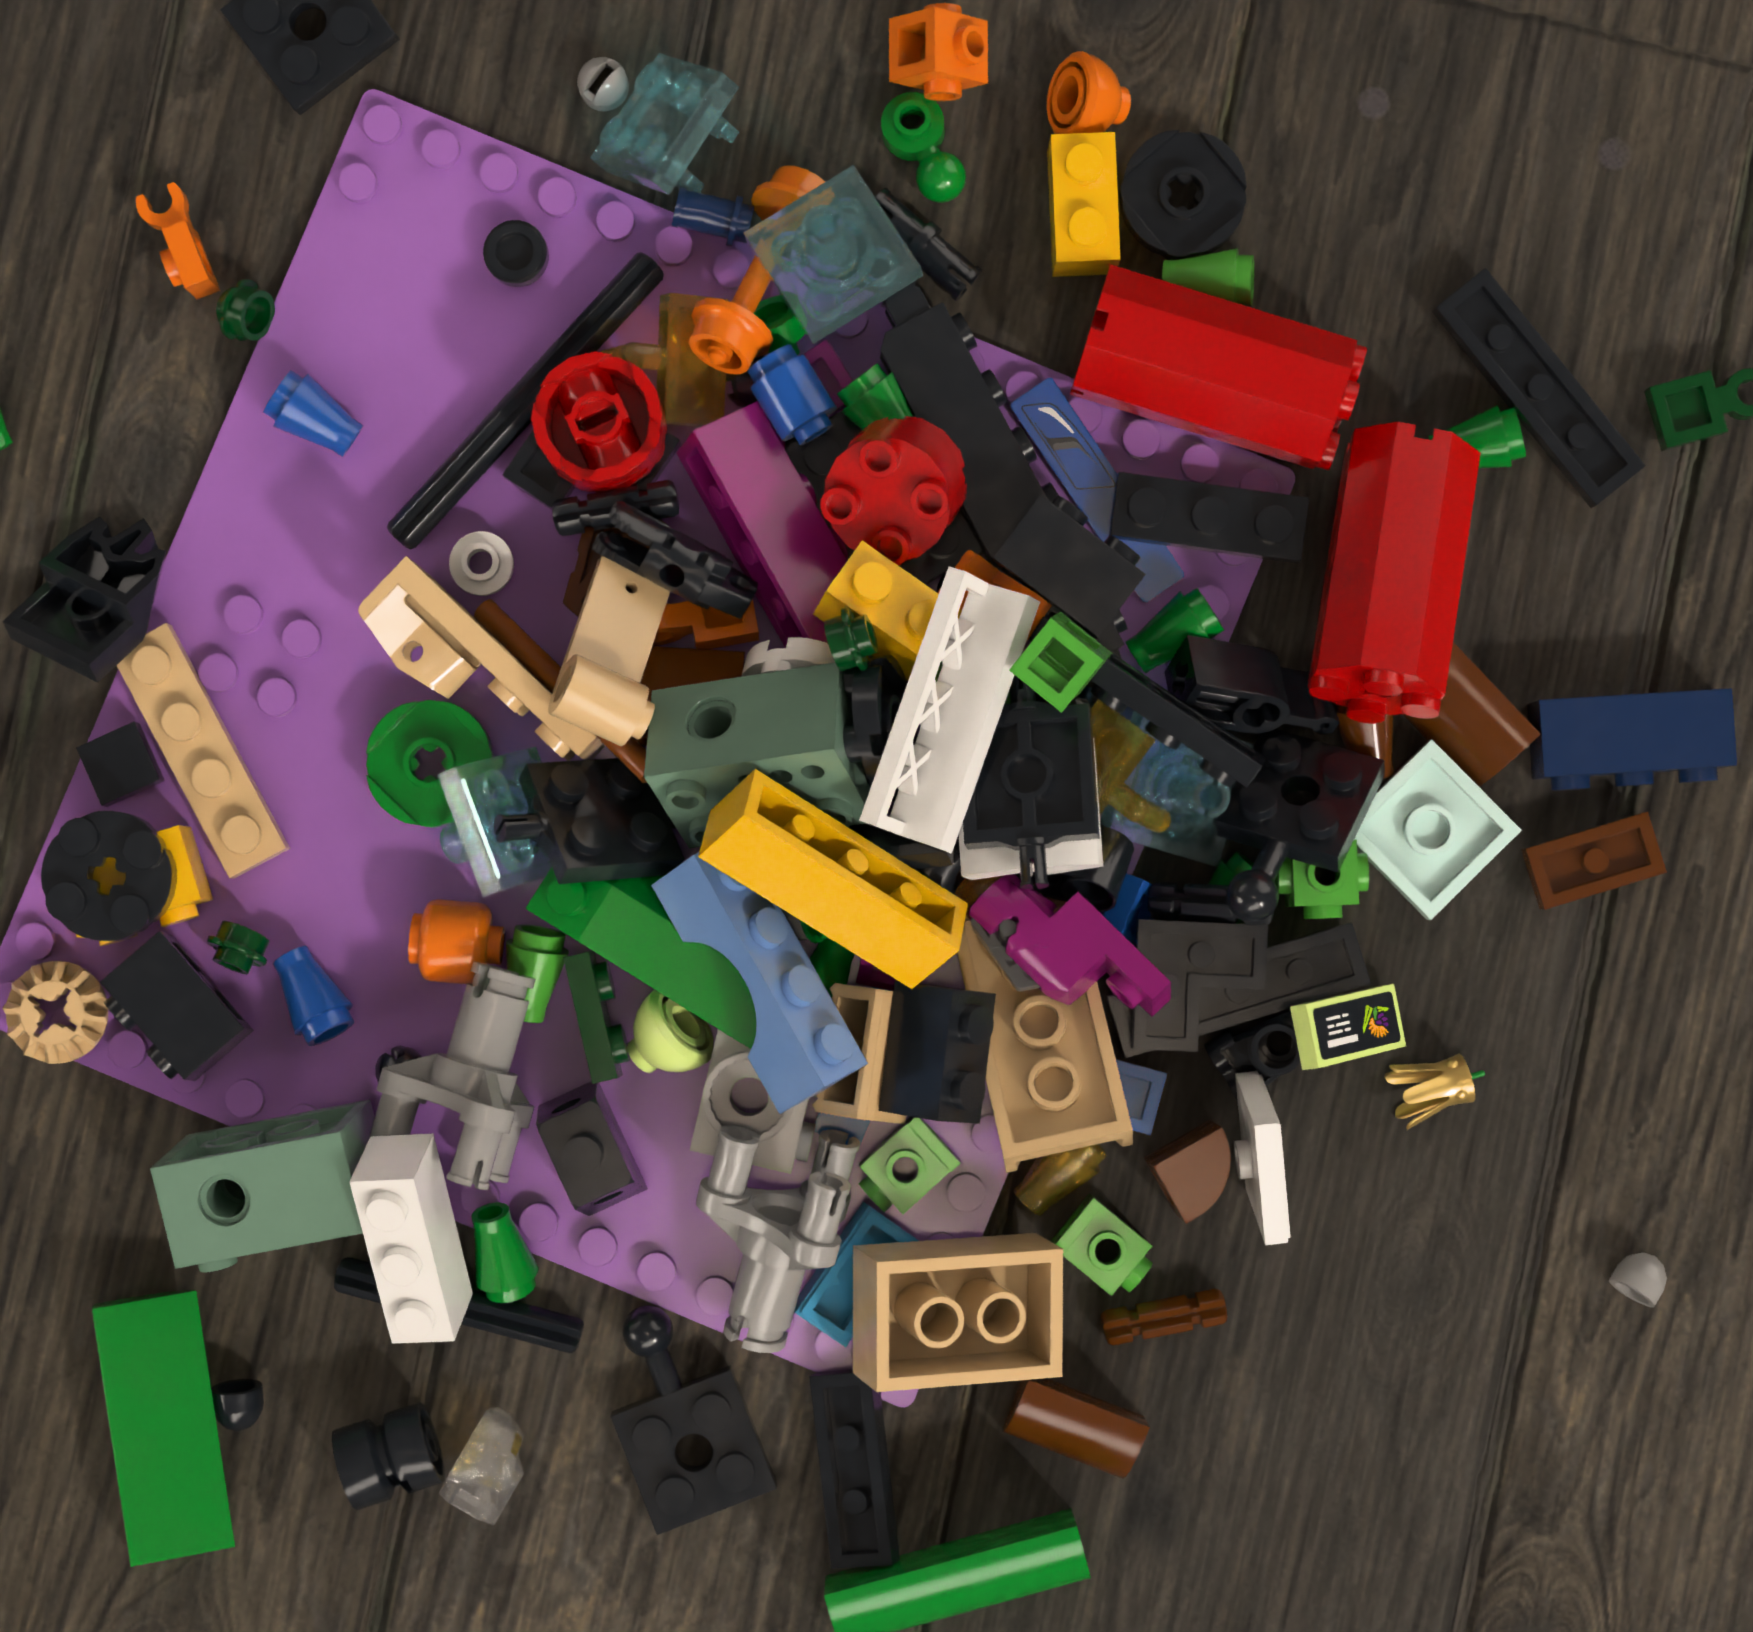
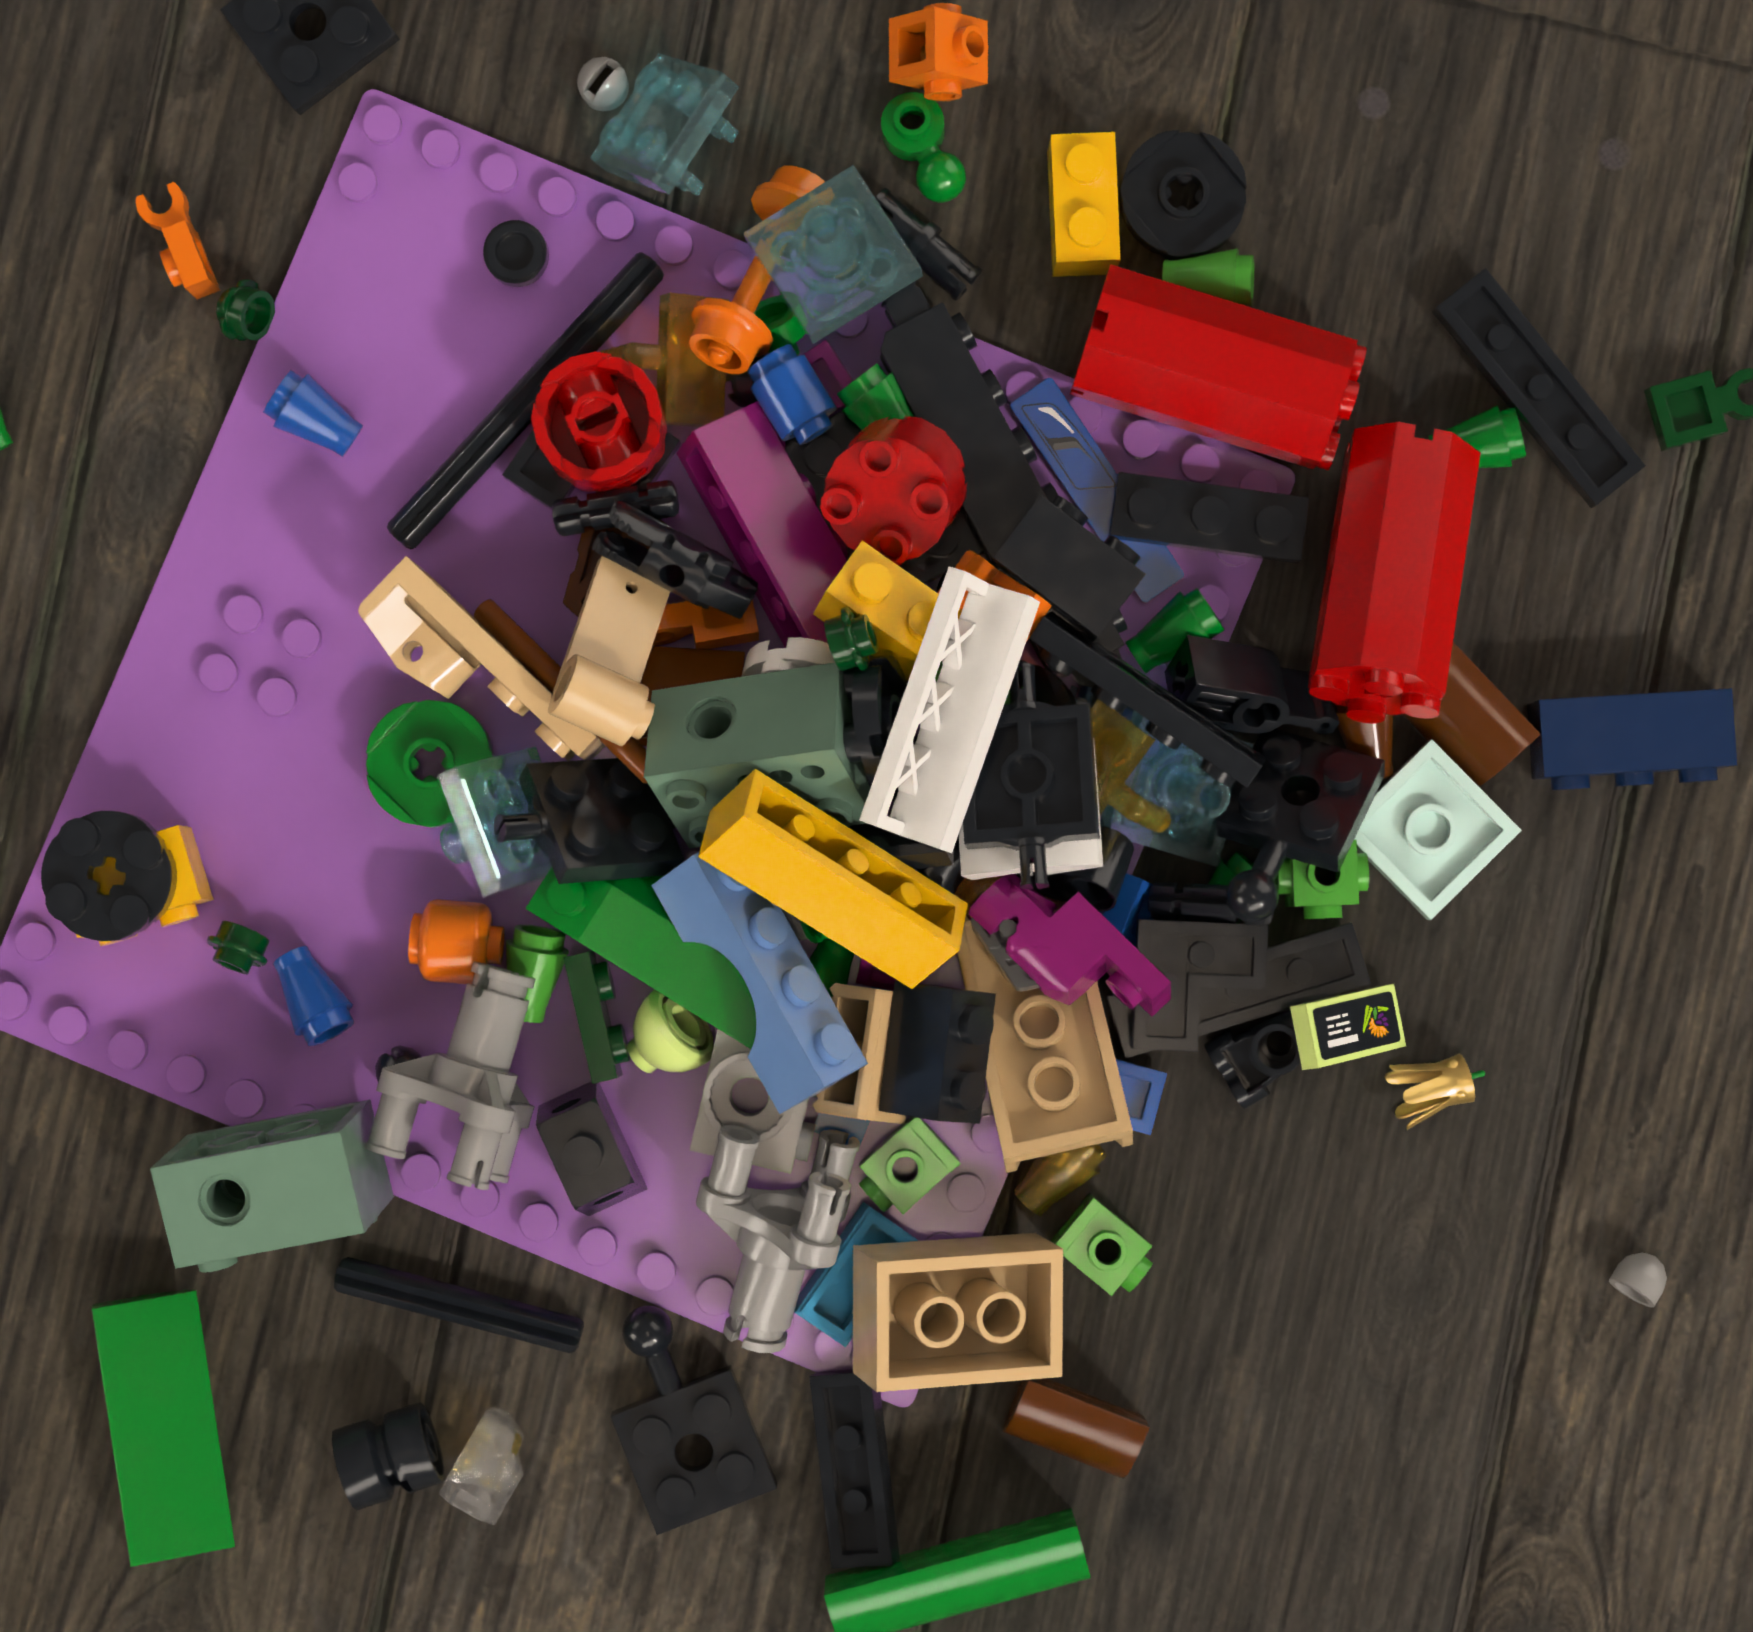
(83, 1007): tan gear -> none
(93, 598): black plate -> none
(120, 764): black tile -> none
(174, 1008): black brick -> none
(201, 752): tan plate -> none
(238, 1403): black hinge -> none
(411, 1238): white brick -> none
(492, 580): white plate -> none
(501, 1256): green cone -> none
(713, 215): dark blue pin -> none
(1060, 661): bright green brick -> none
(1085, 96): orange brick -> none
(1164, 1317): reddish brown axle -> none
(1192, 1169): reddish brown brick -> none
(1261, 1157): white plate -> none
(1593, 860): reddish brown plate -> none

